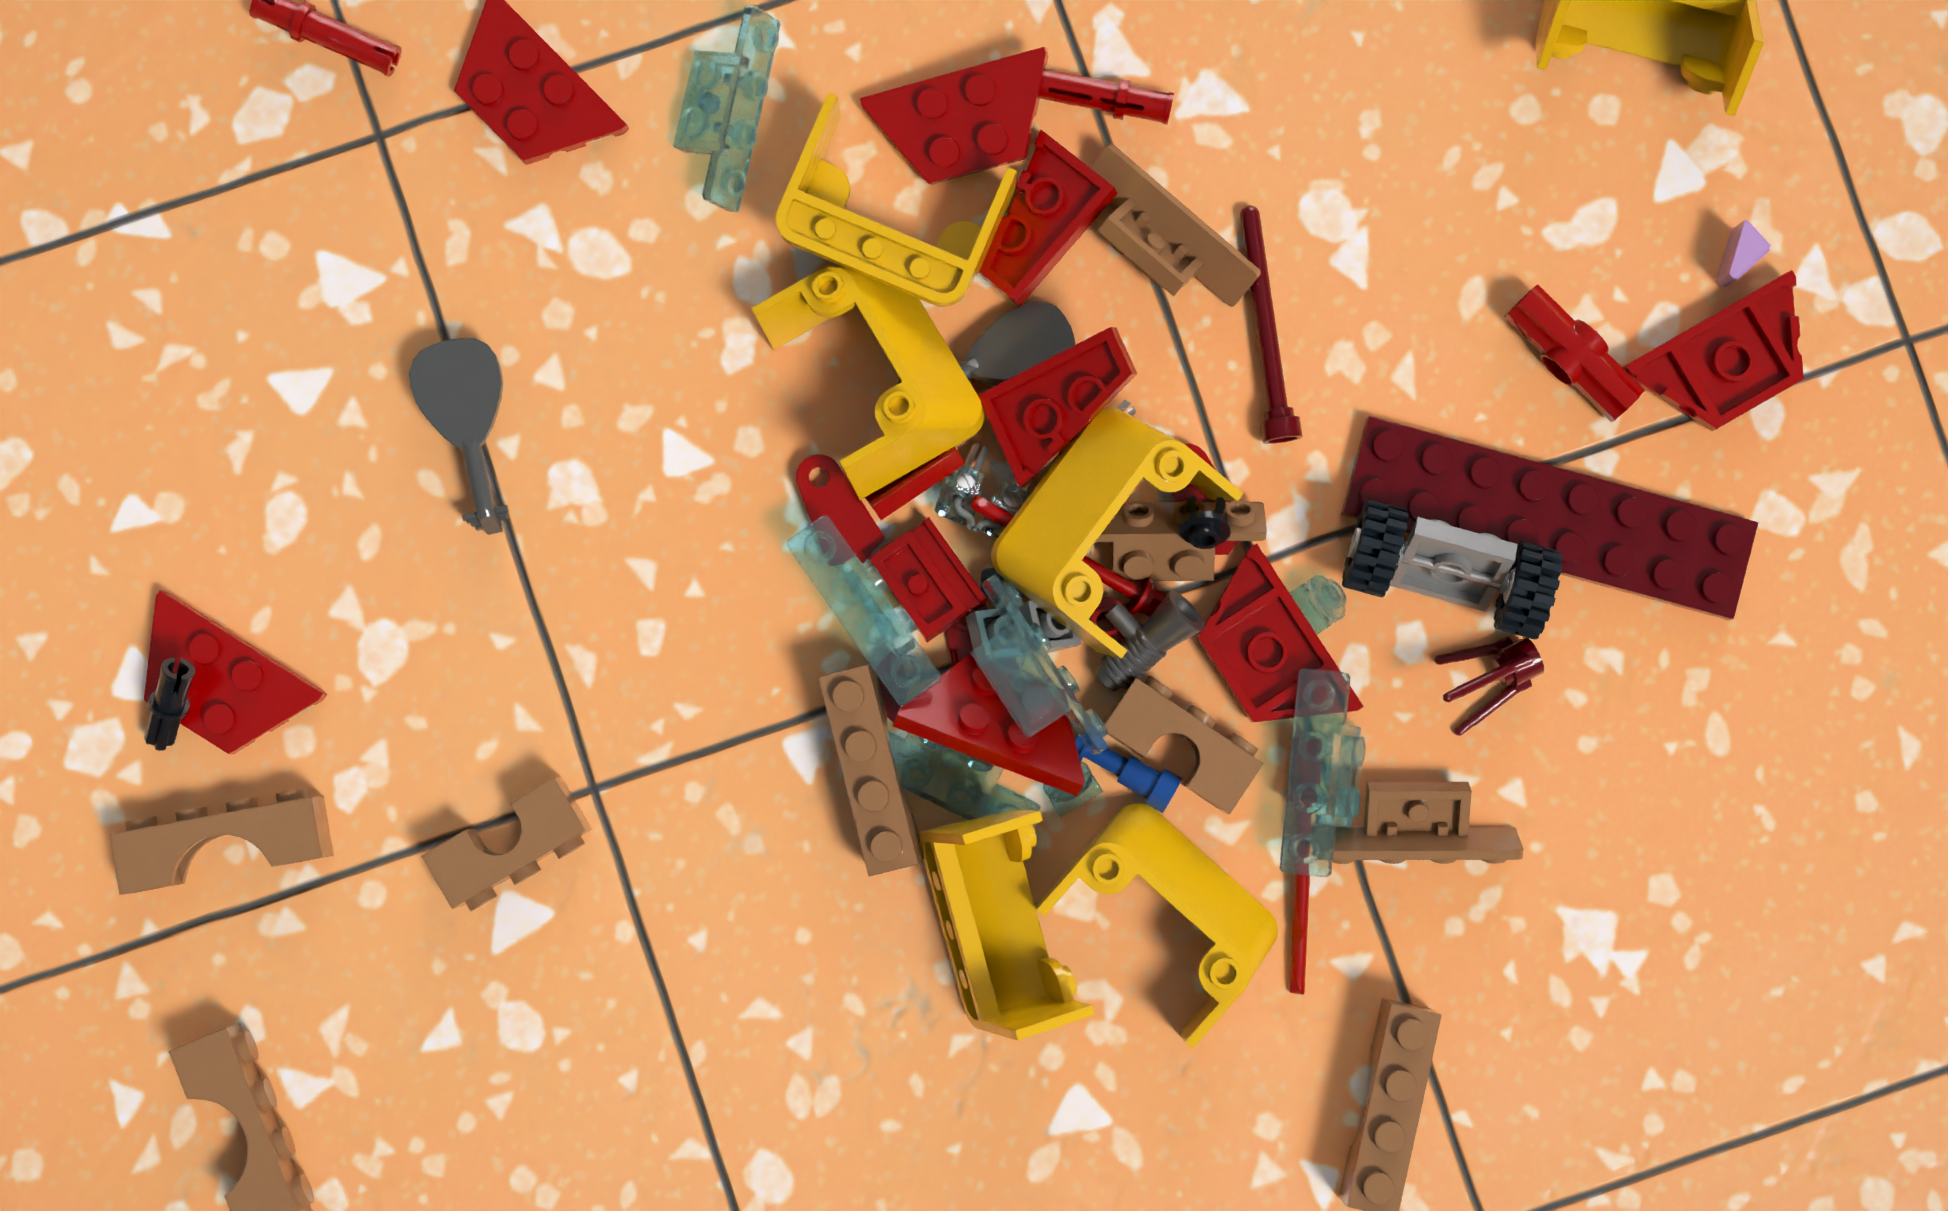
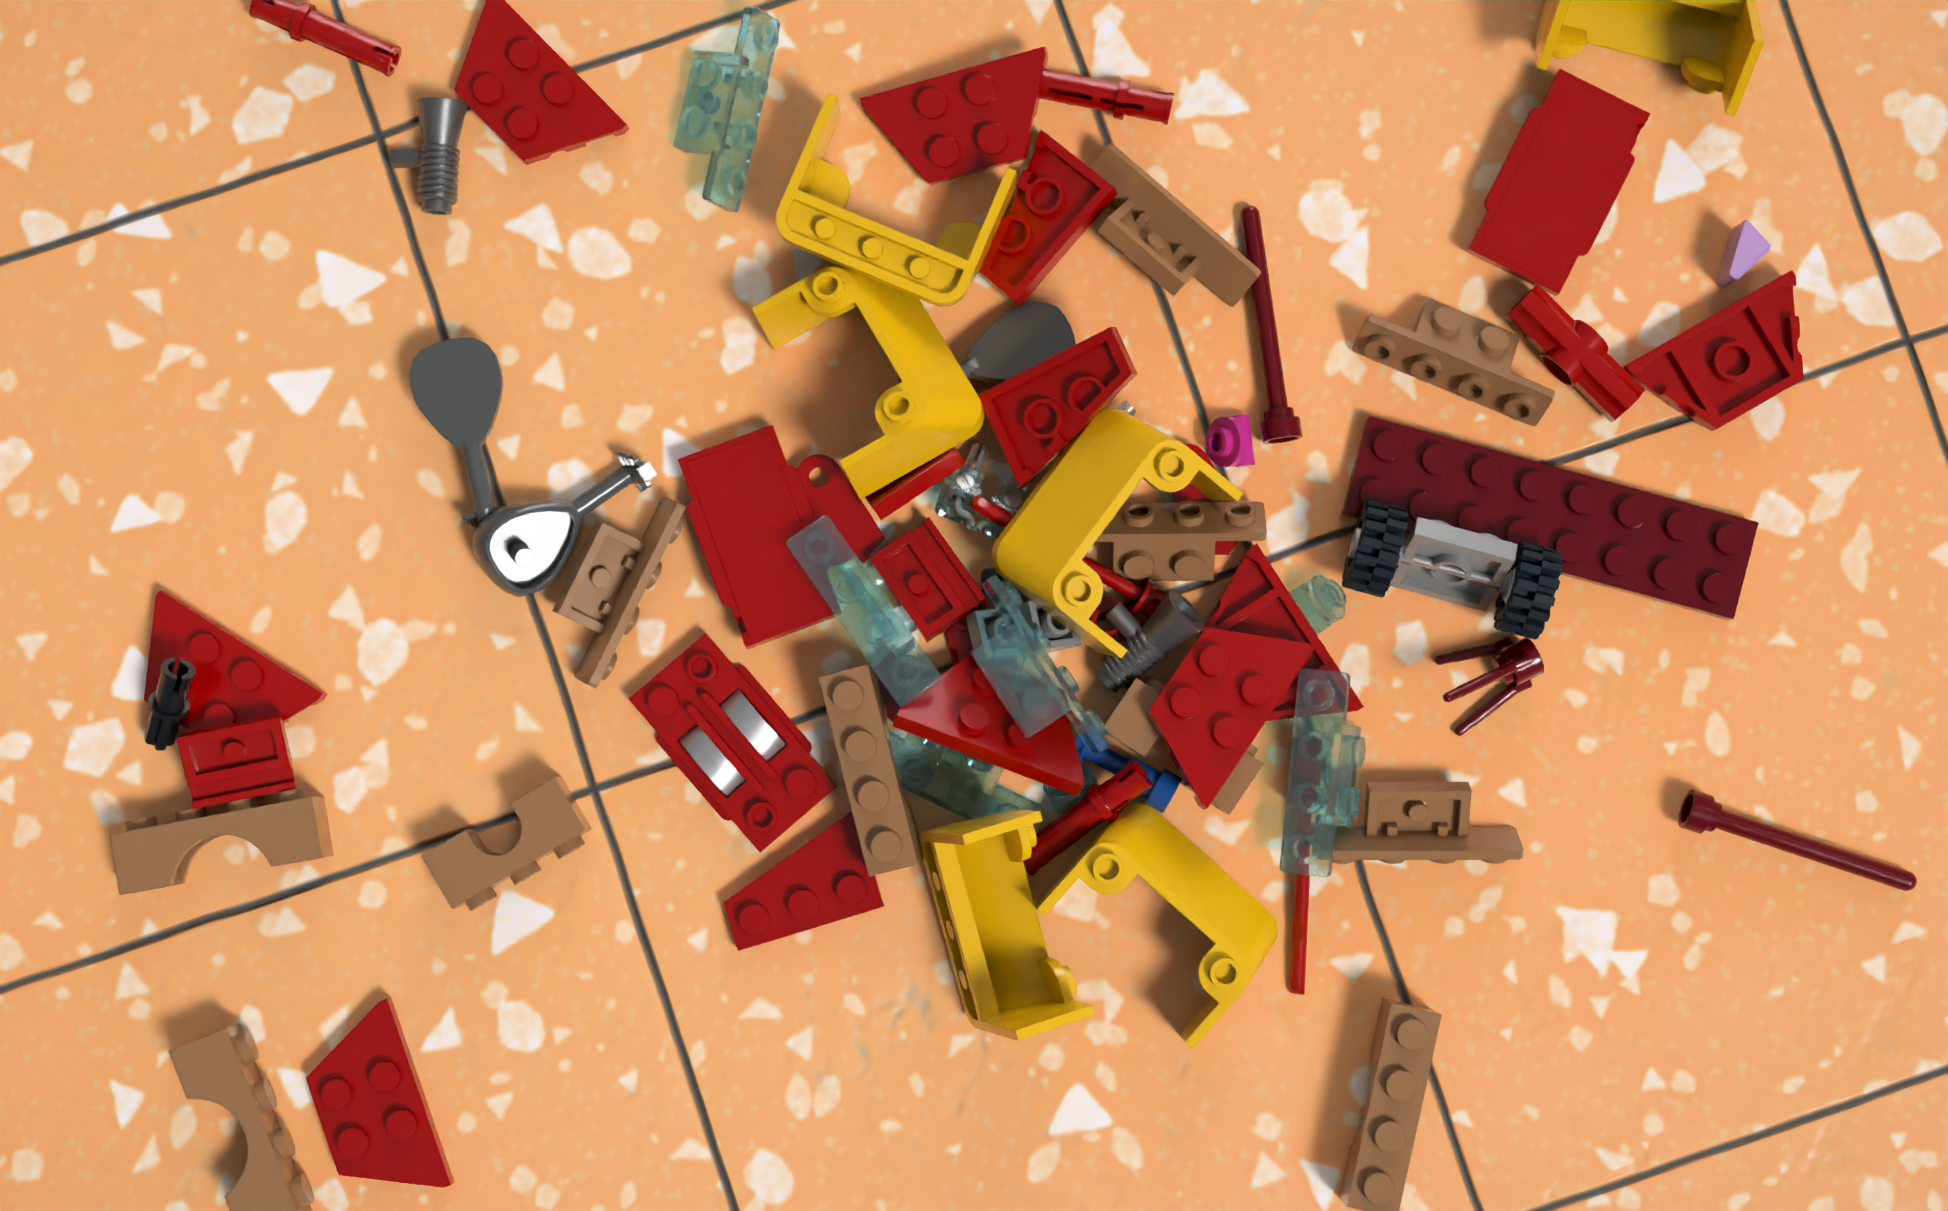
(237, 761): none -> red plate
(377, 1106): none -> red wing
(438, 156): none -> flat silver piece
(531, 540): none -> dark grey piece
(611, 582): none -> medium nougat bracket
(733, 742): none -> red piece
(743, 515): none -> red piece
(806, 890): none -> red wing
(1097, 806): none -> red pin
(1205, 528): black plate -> none
(1222, 701): none -> red wing
(1230, 442): none -> dark pink plate
(1457, 356): none -> medium nougat bracket
(1558, 182): none -> red piece
(1702, 813): none -> dark red piece

